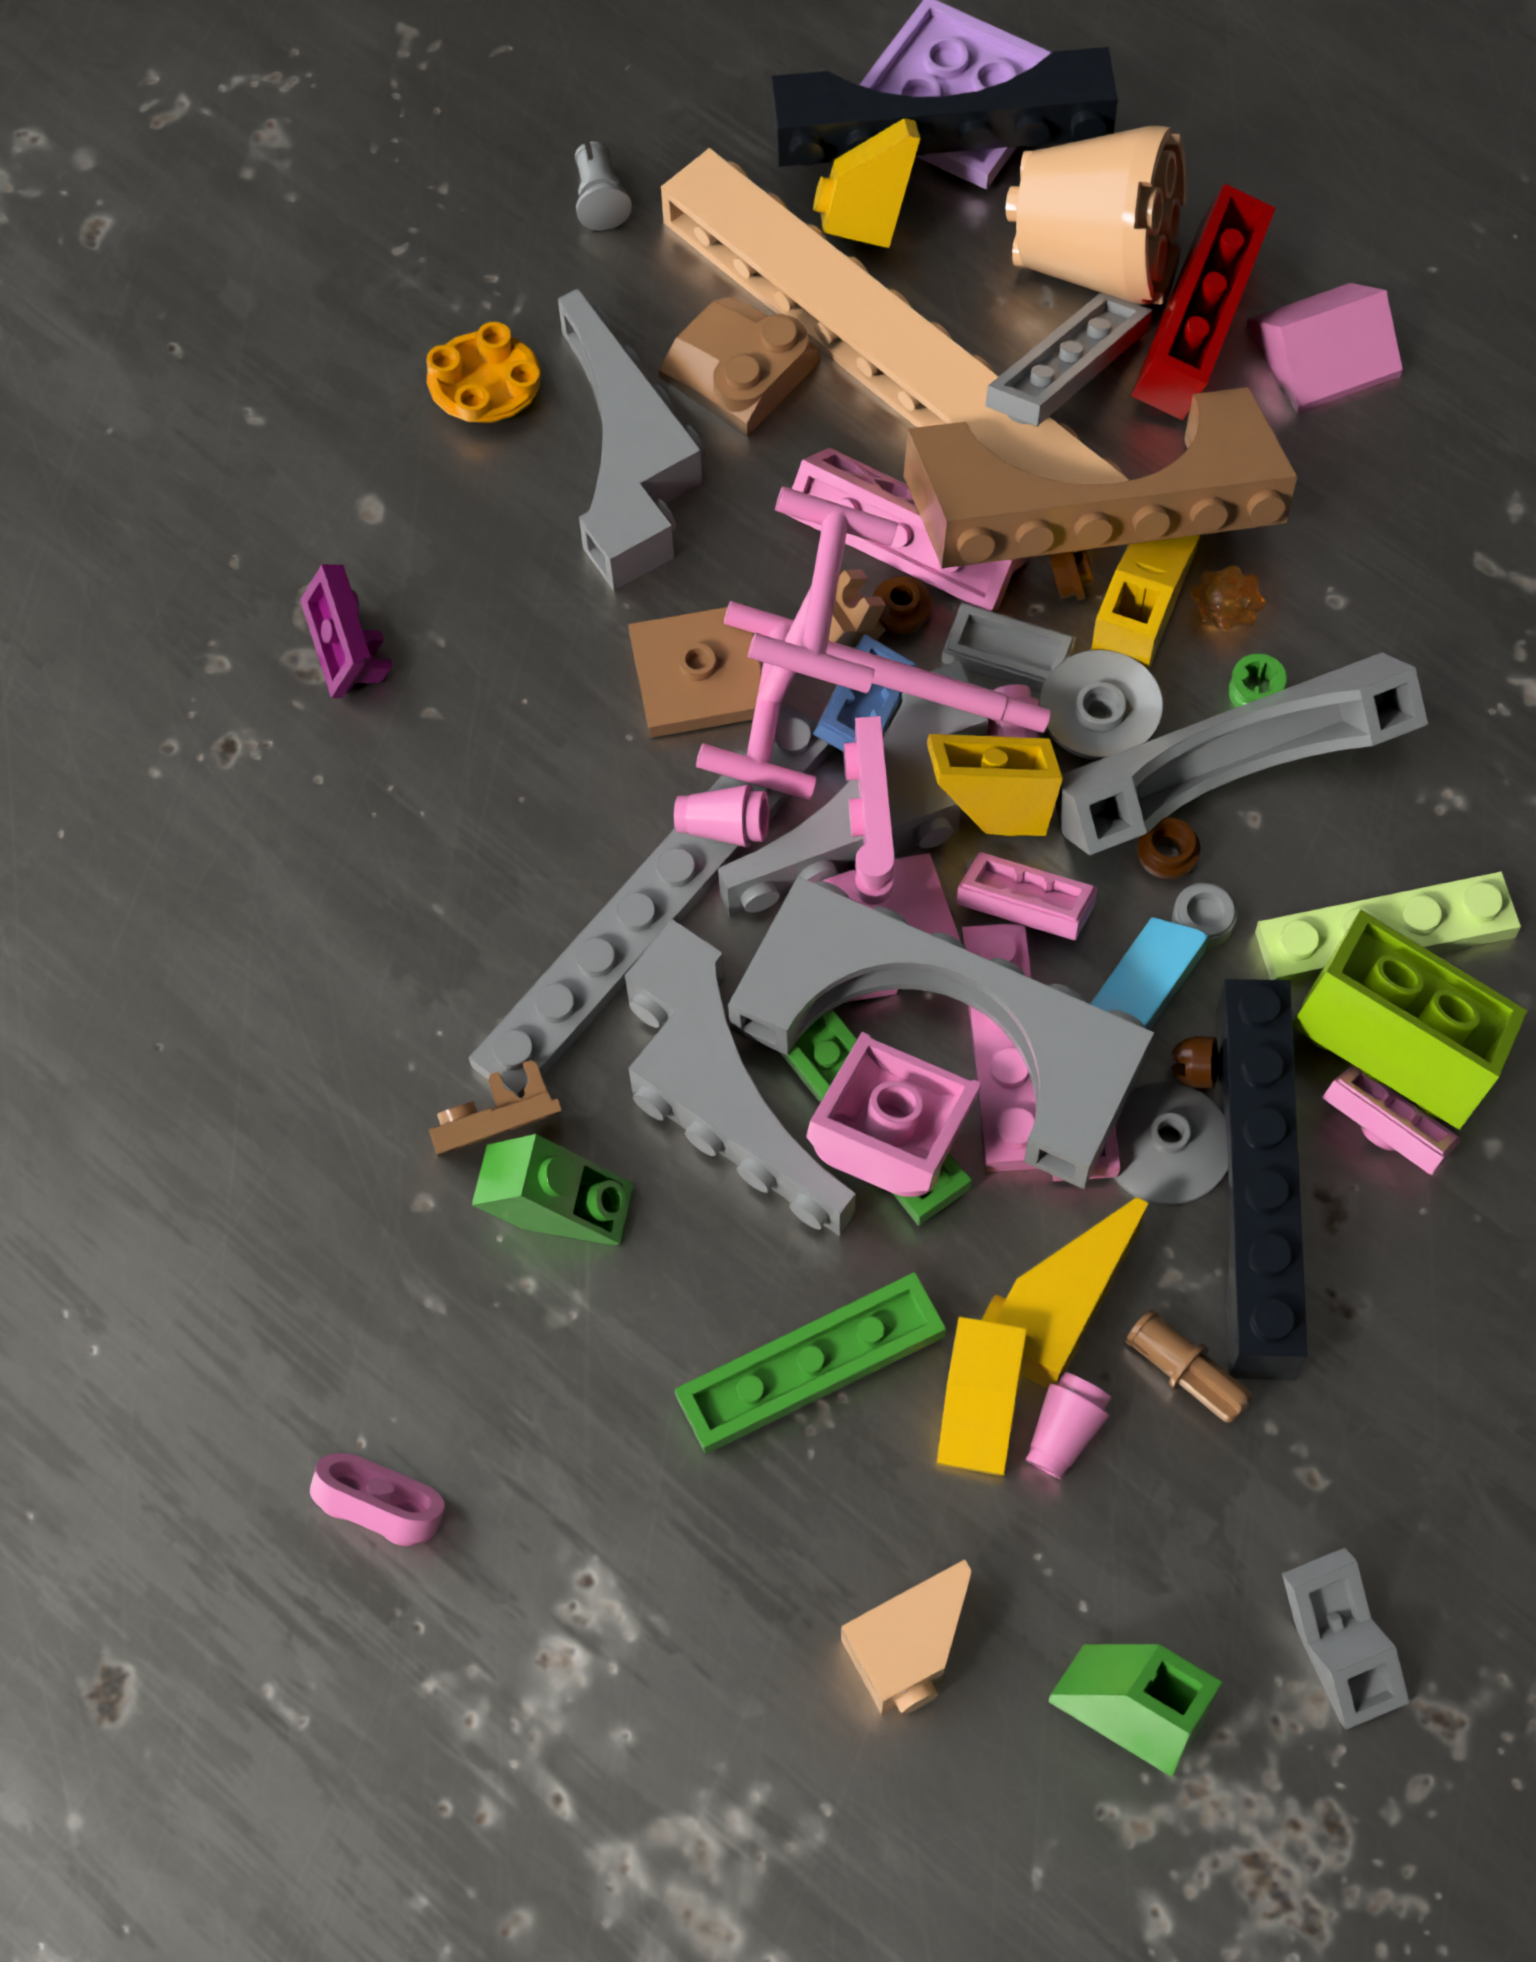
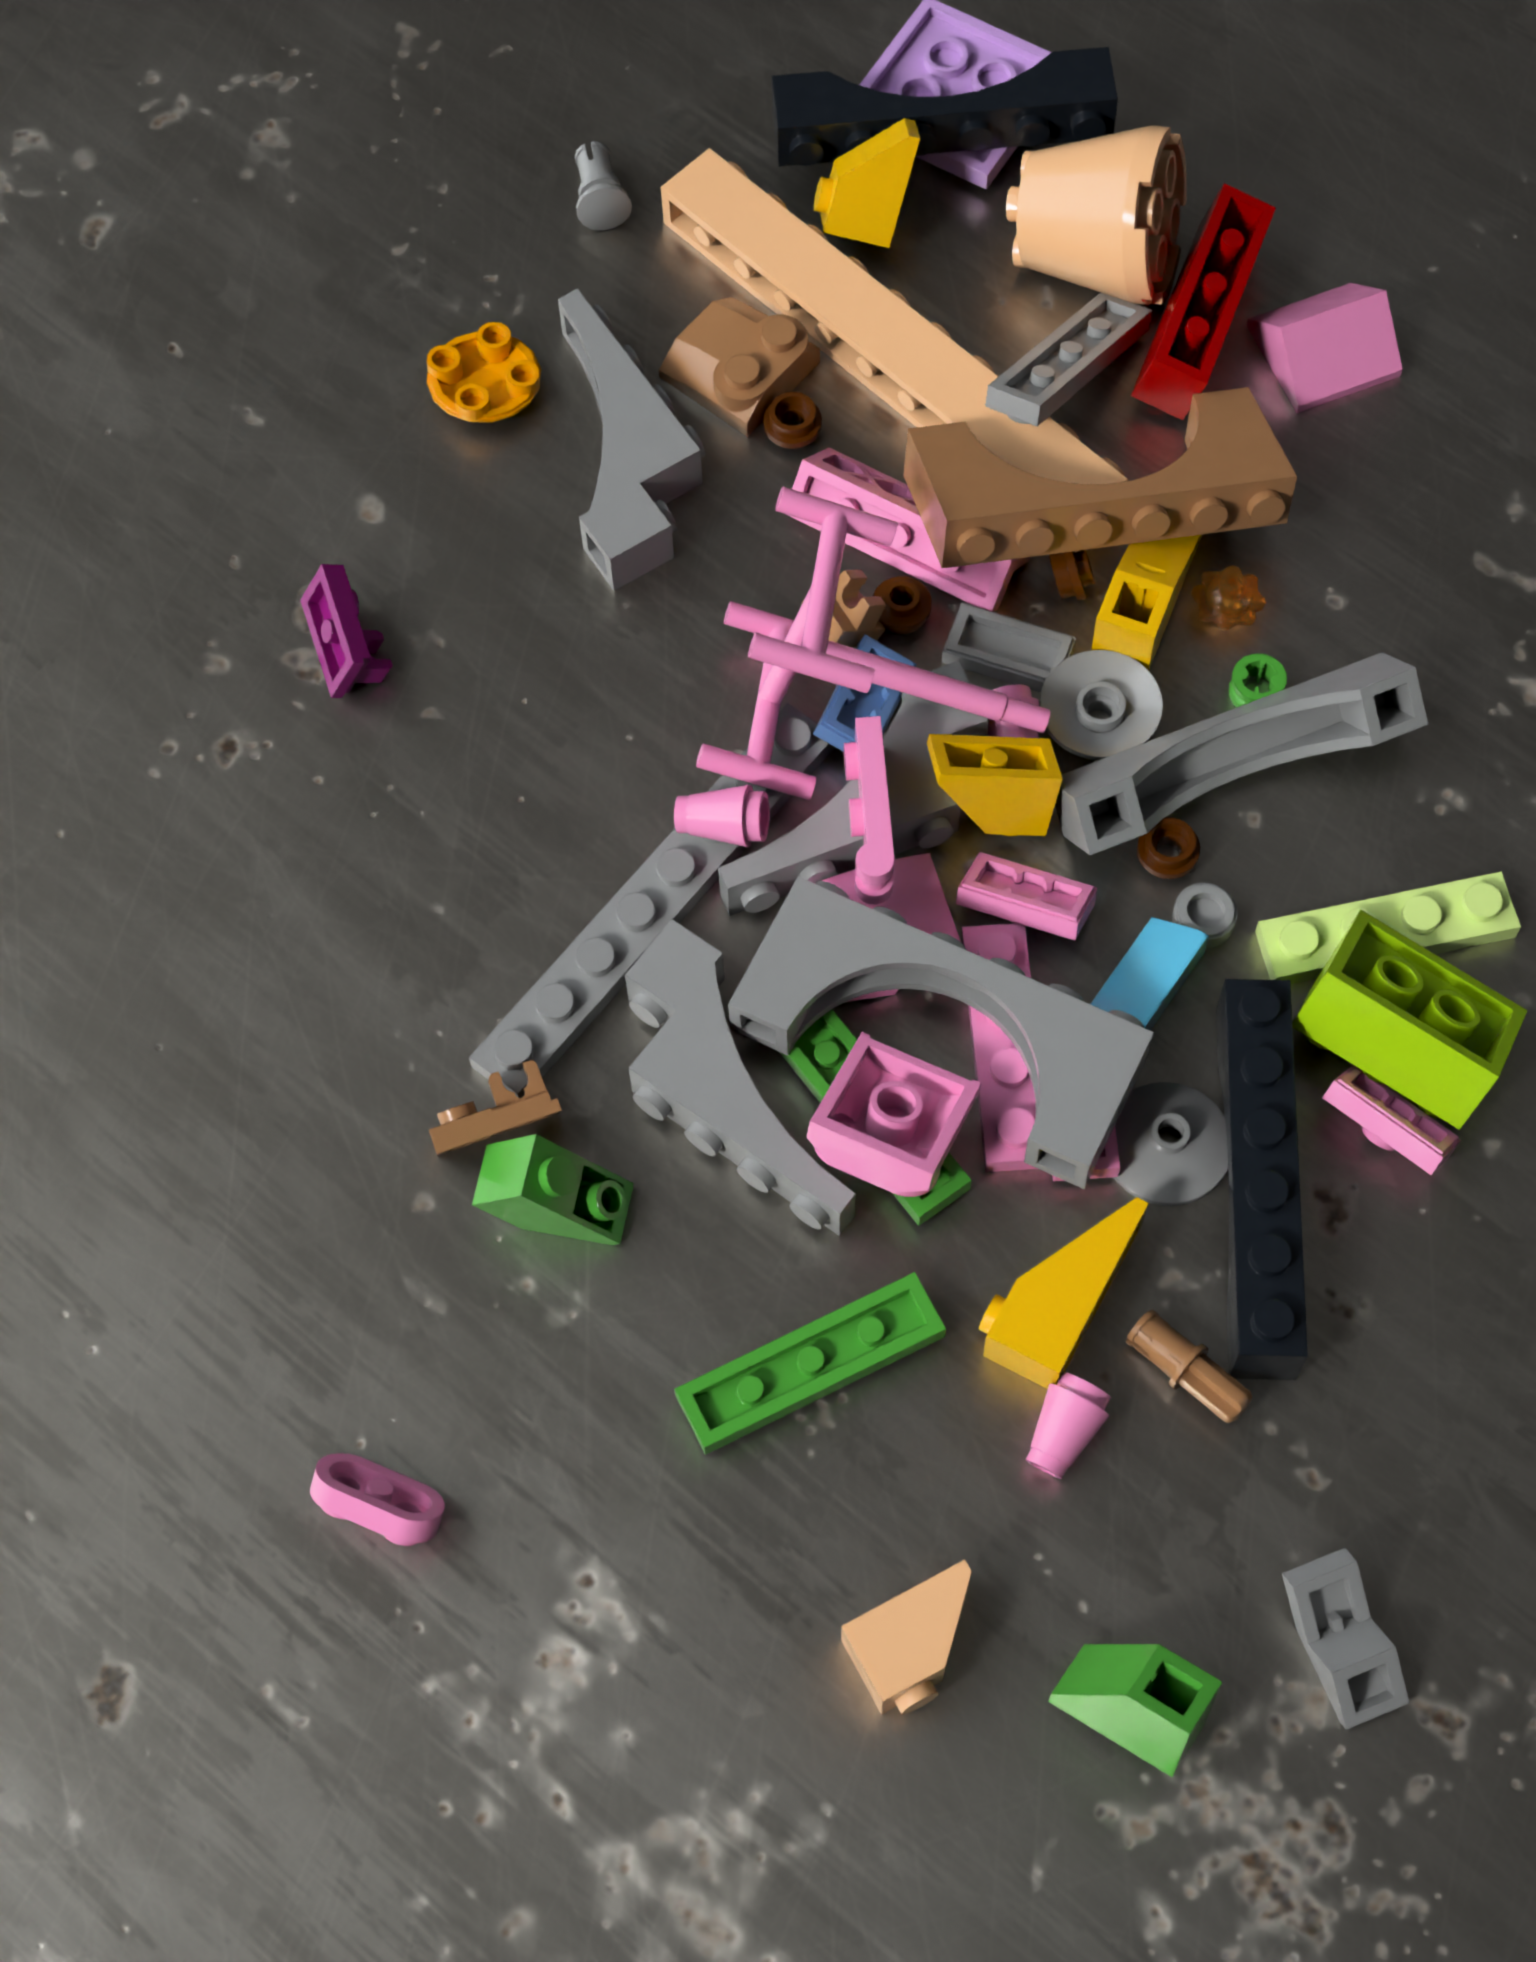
(694, 672): medium nougat plate -> none
(792, 408): none -> reddish brown plate
(981, 1396): yellow slope -> none
(1196, 1061): reddish brown hinge -> none

